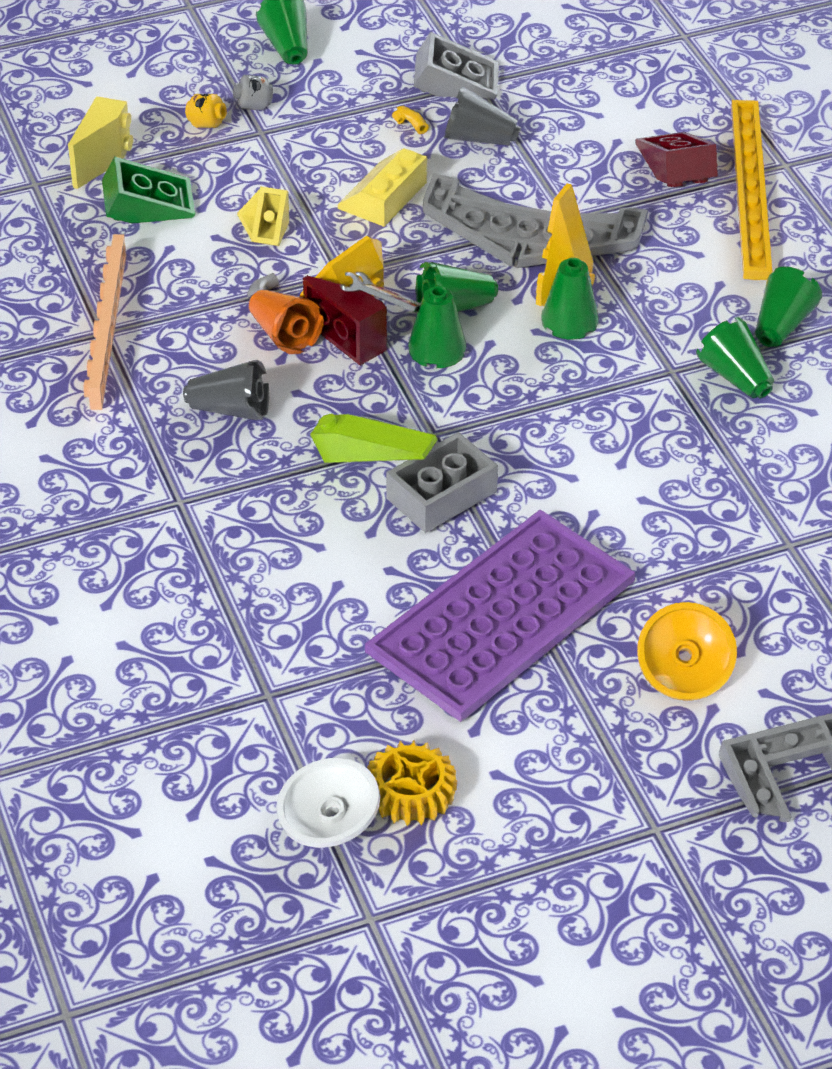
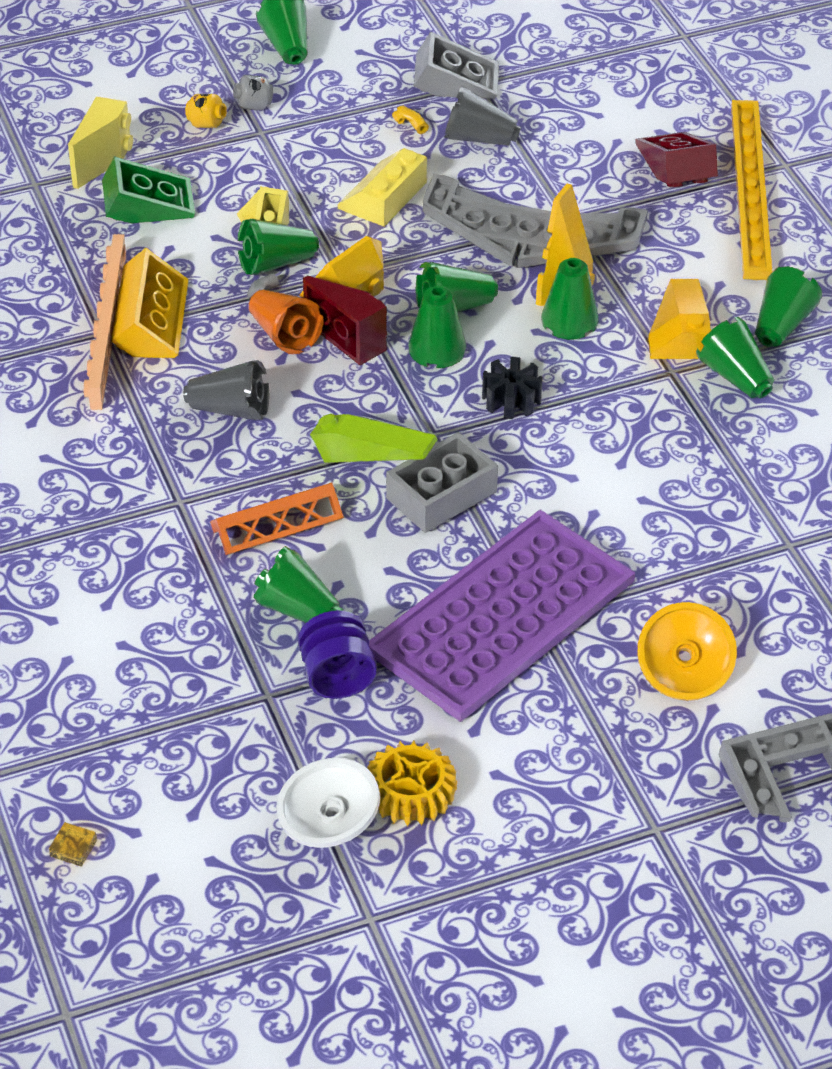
(73, 844): none -> clear yellow tile
(150, 308): none -> yellow slope
(273, 245): none -> green cone
(273, 507): none -> orange fence
(294, 588): none -> green cone
(336, 654): none -> dark purple wheel
(380, 292): flag -> none
(512, 387): none -> black gear
(680, 322): none -> yellow wedge

